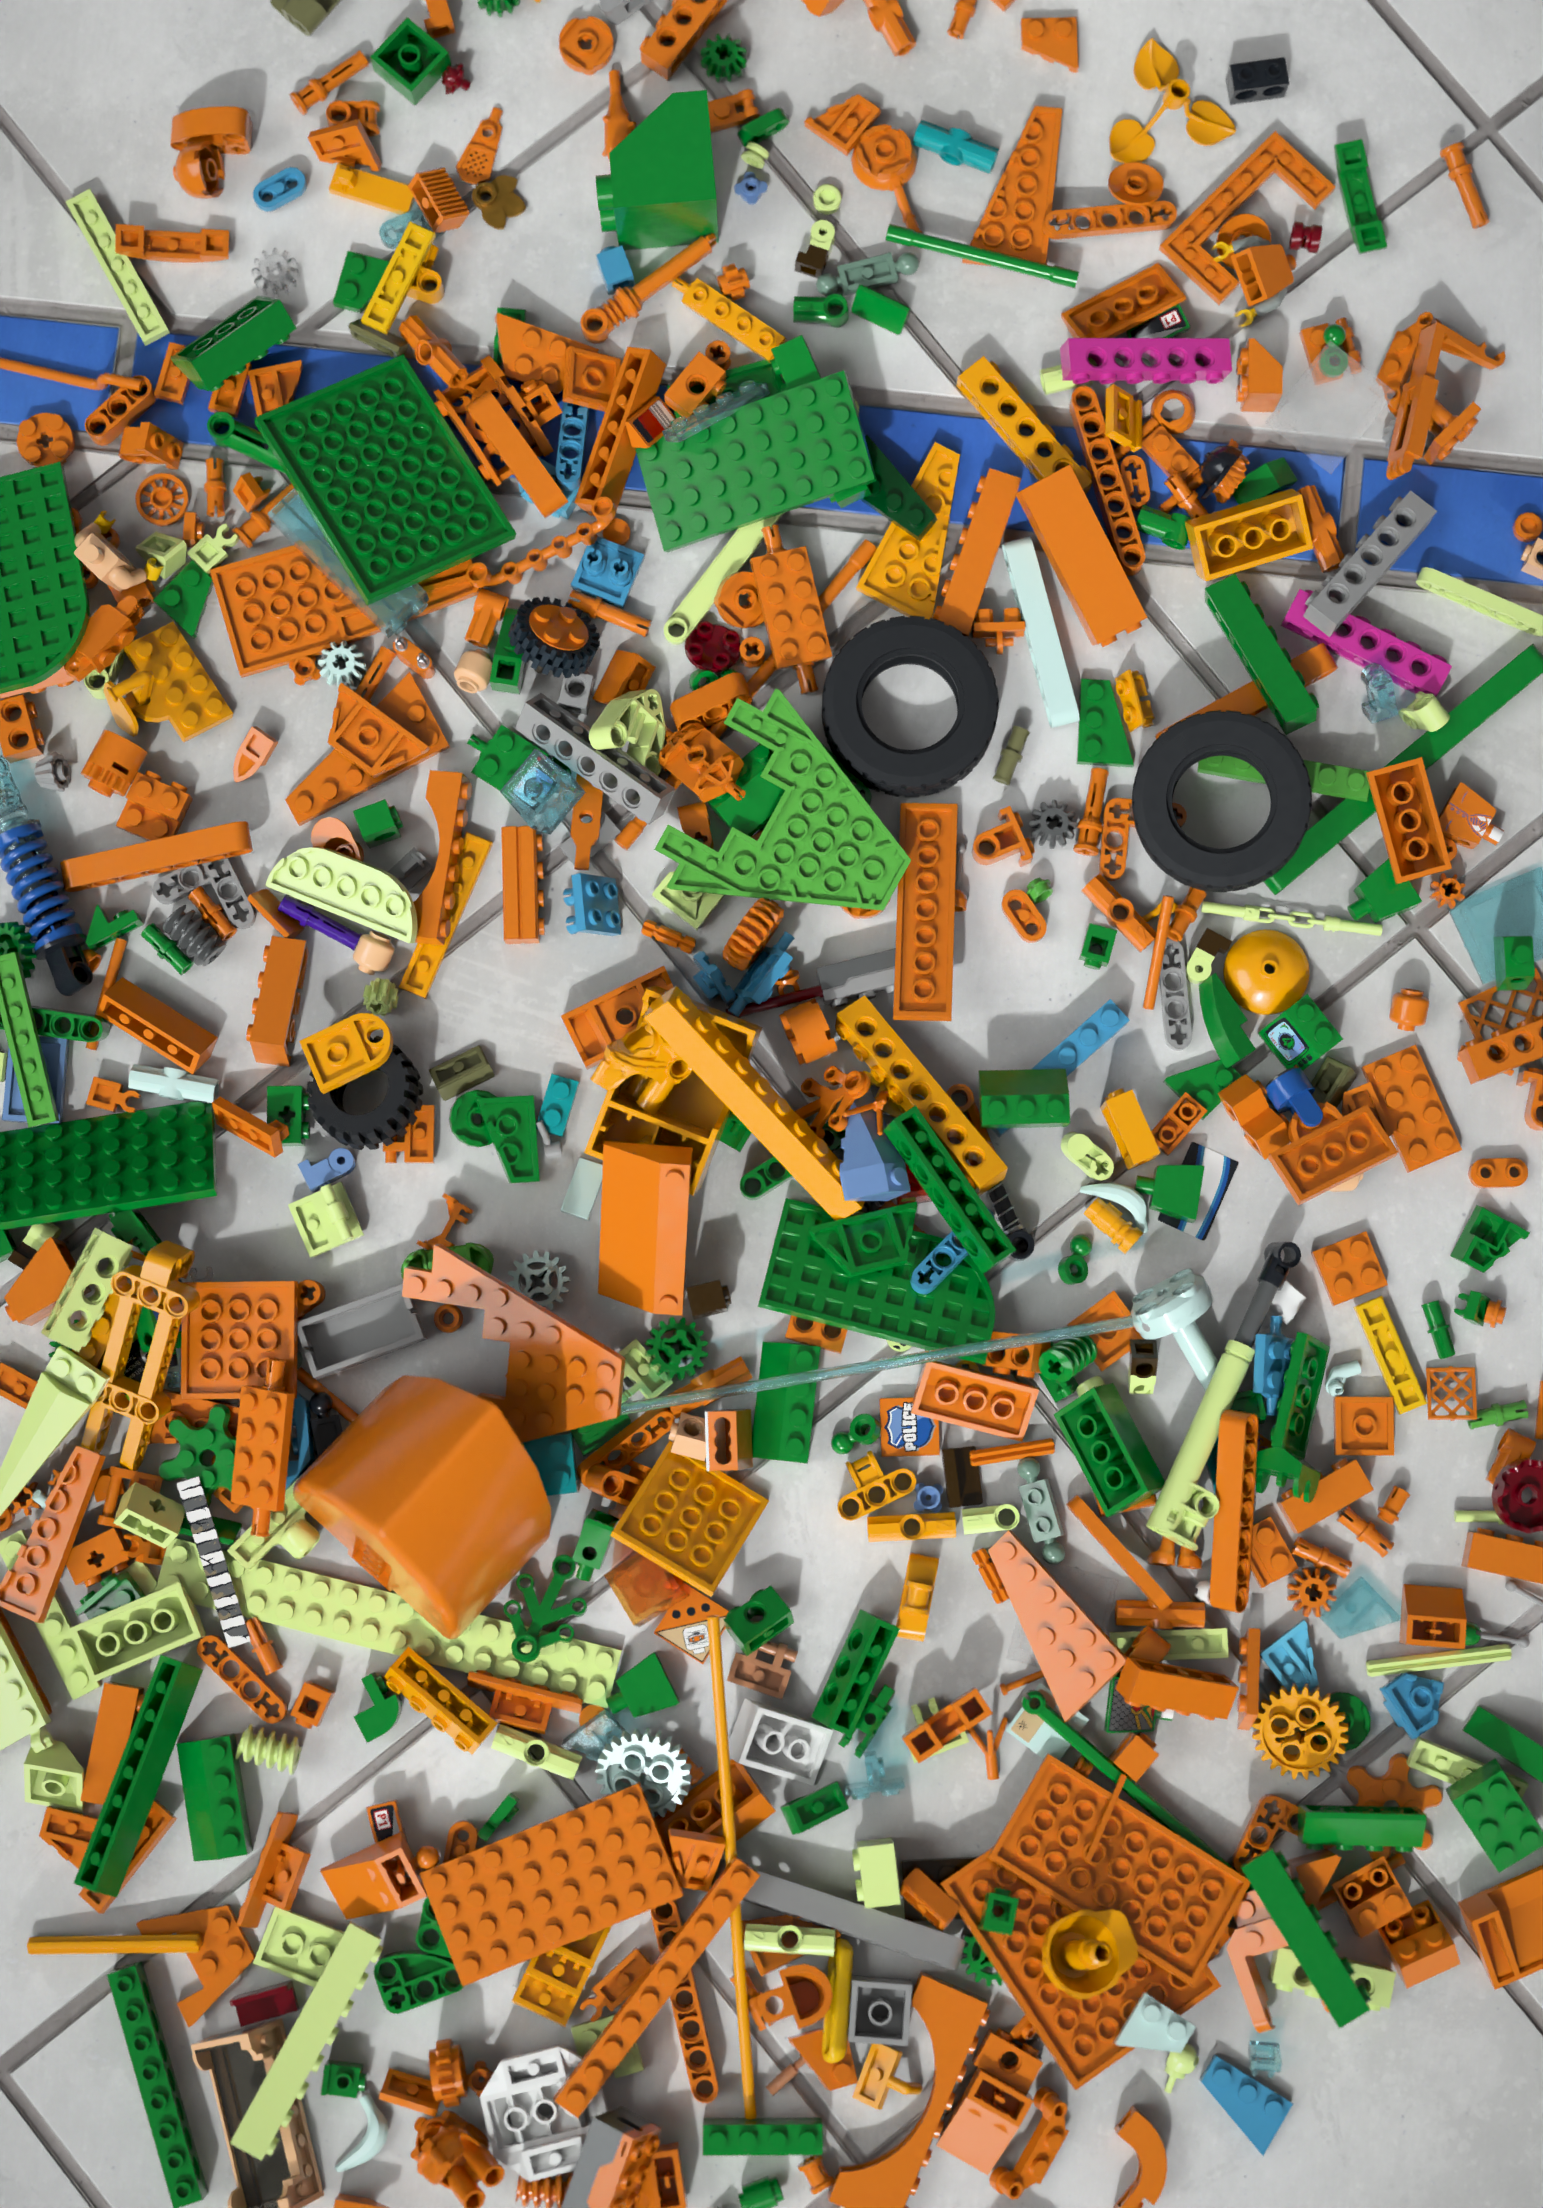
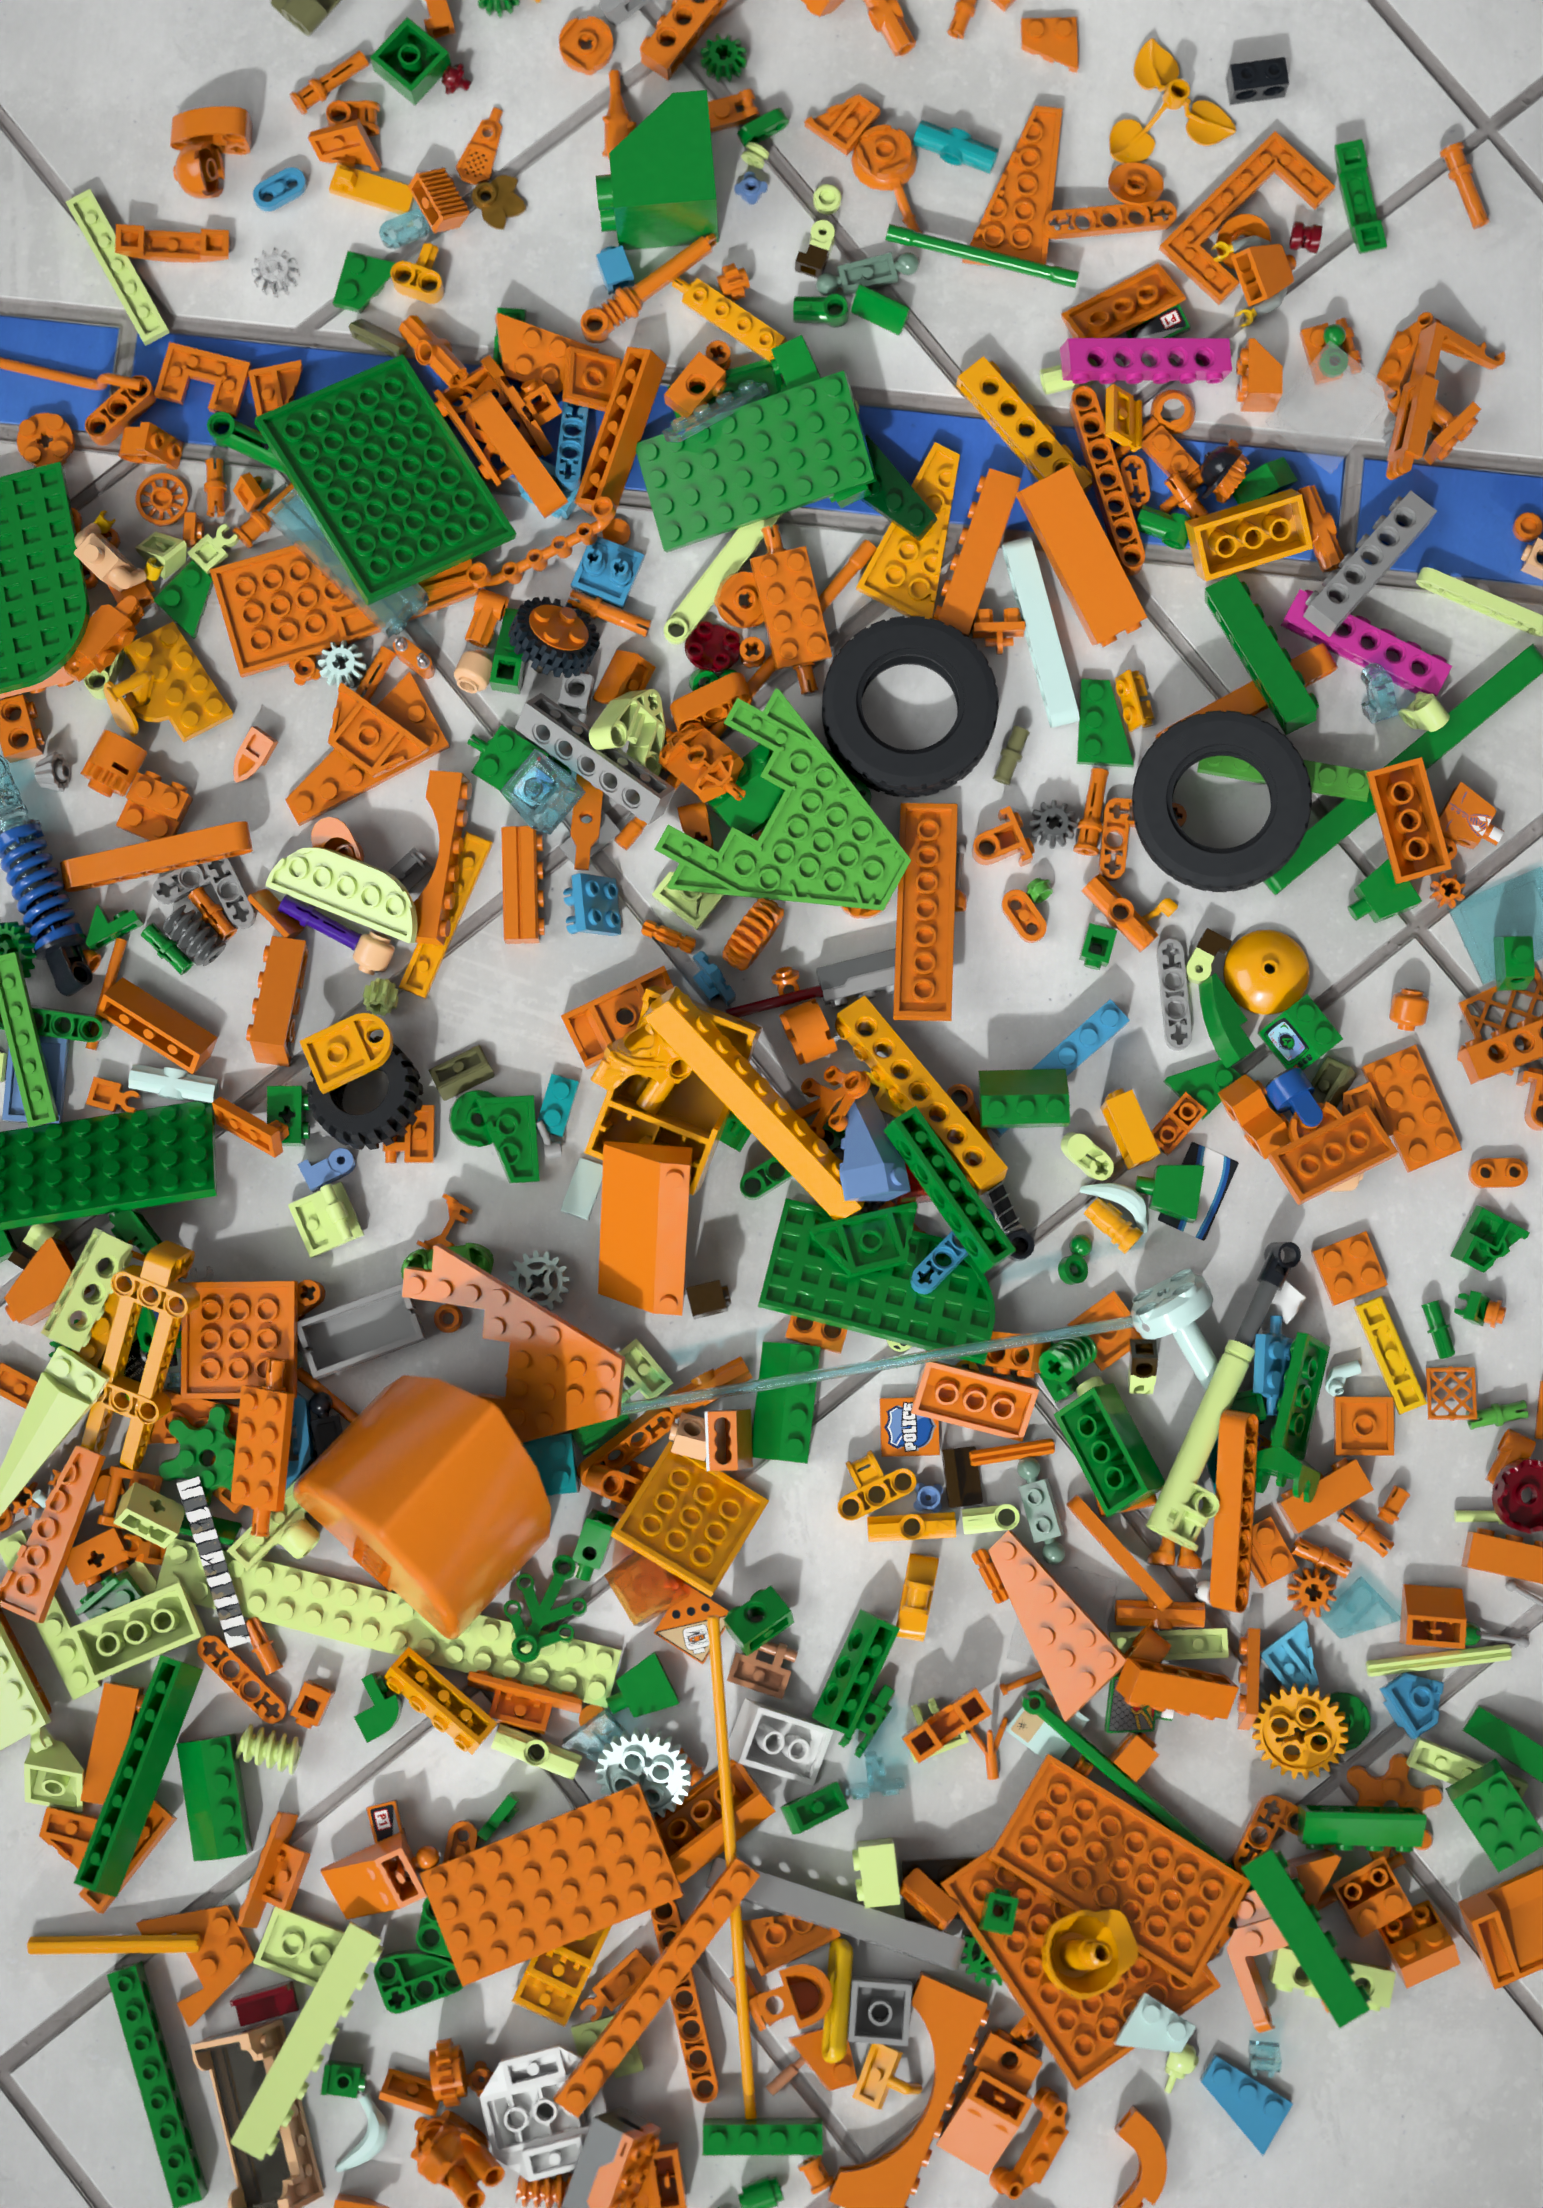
(235, 343): green slope -> none
(378, 823): green brick -> none
(398, 278): yellow plate -> none
(648, 423): slope -> none
(665, 1345): green gear -> none
(696, 1857): orange wing -> none
(763, 974): dark azure plate -> none
(810, 1940): yellowish green piece -> none
(843, 1441): green plate -> none
(877, 1106): orange plant -> none
(1106, 1816): orange piece -> none
(1158, 952): orange piece -> none
(1185, 914): orange pin -> none
(1252, 913): yellowish green piece -> none

